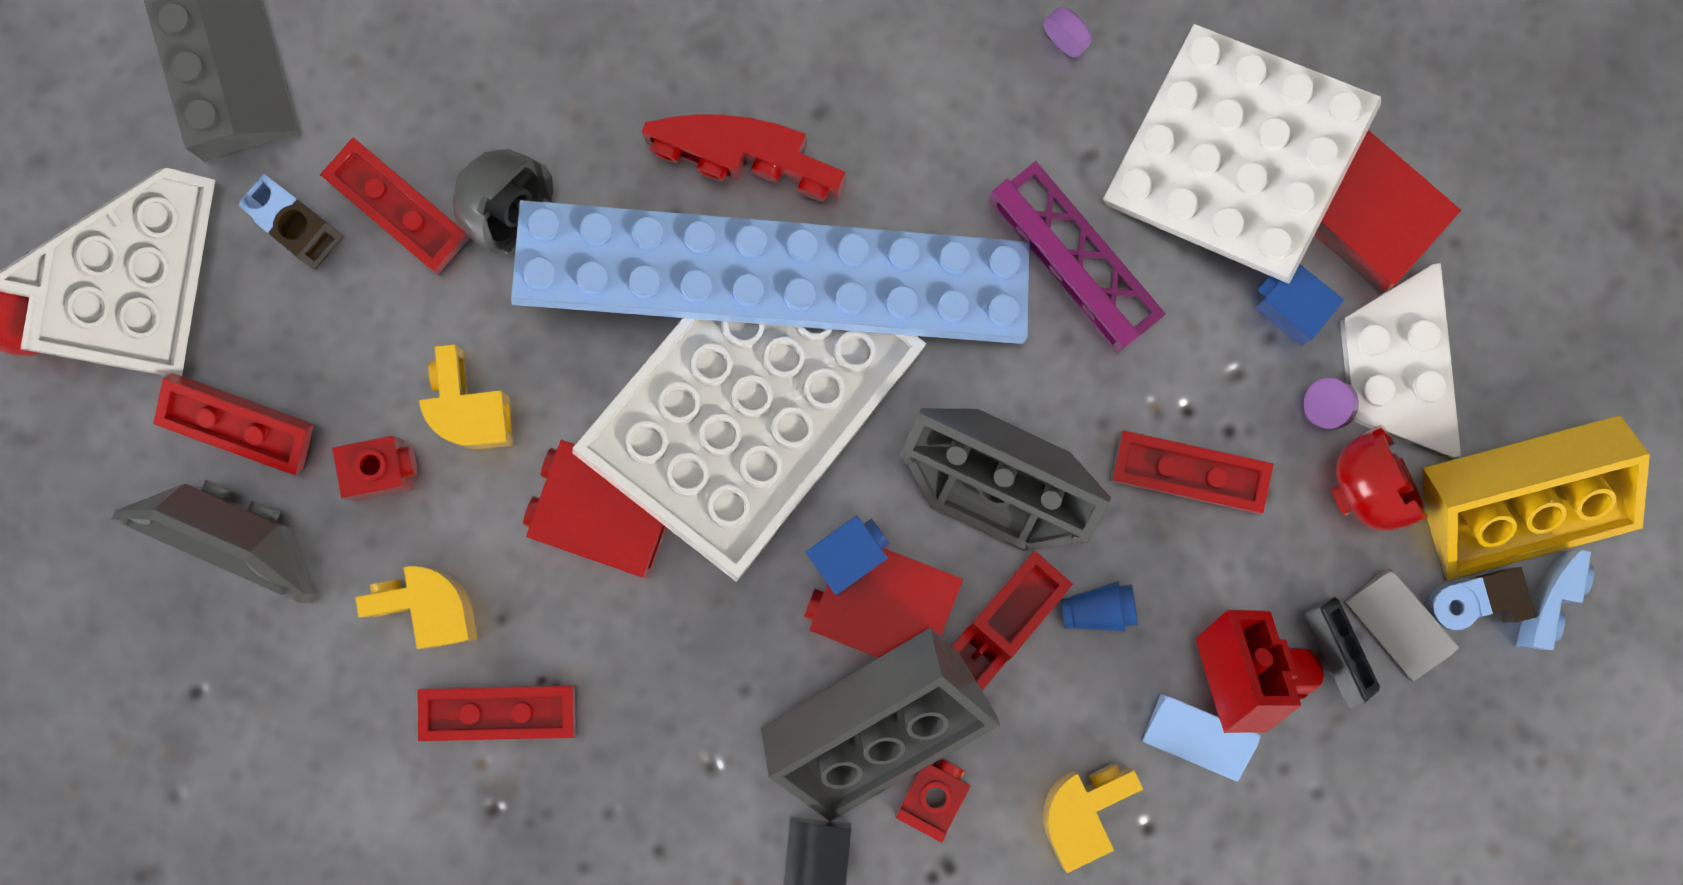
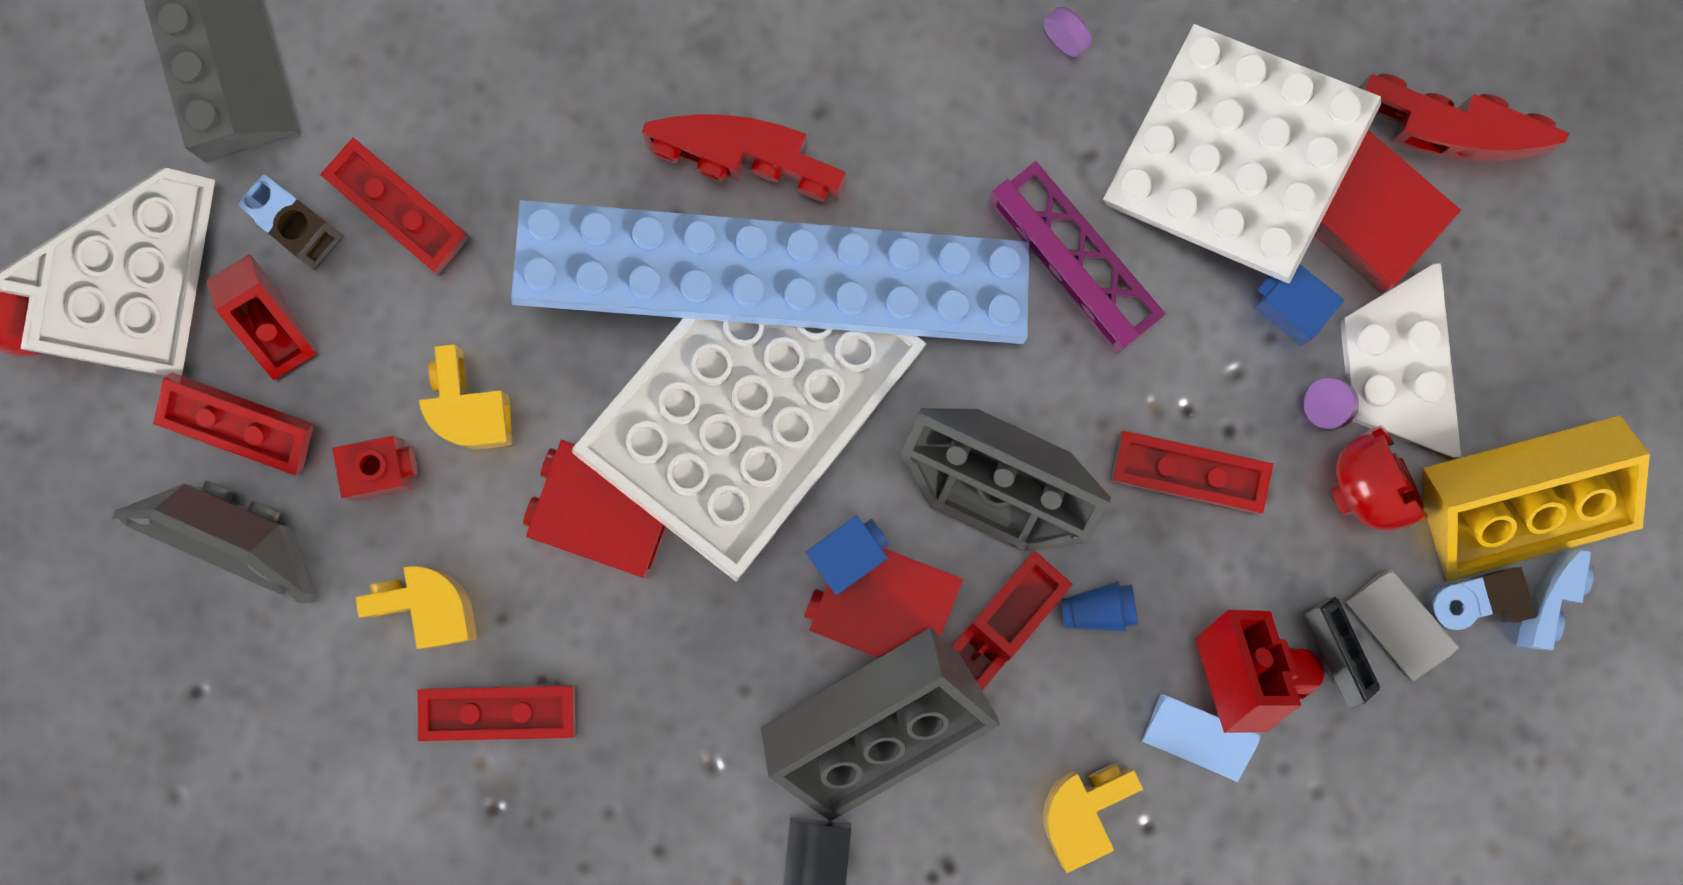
(259, 317): none -> red slope
(490, 196): dark grey cylinder -> none
(926, 818): red brick -> none
(1475, 131): none -> red slope

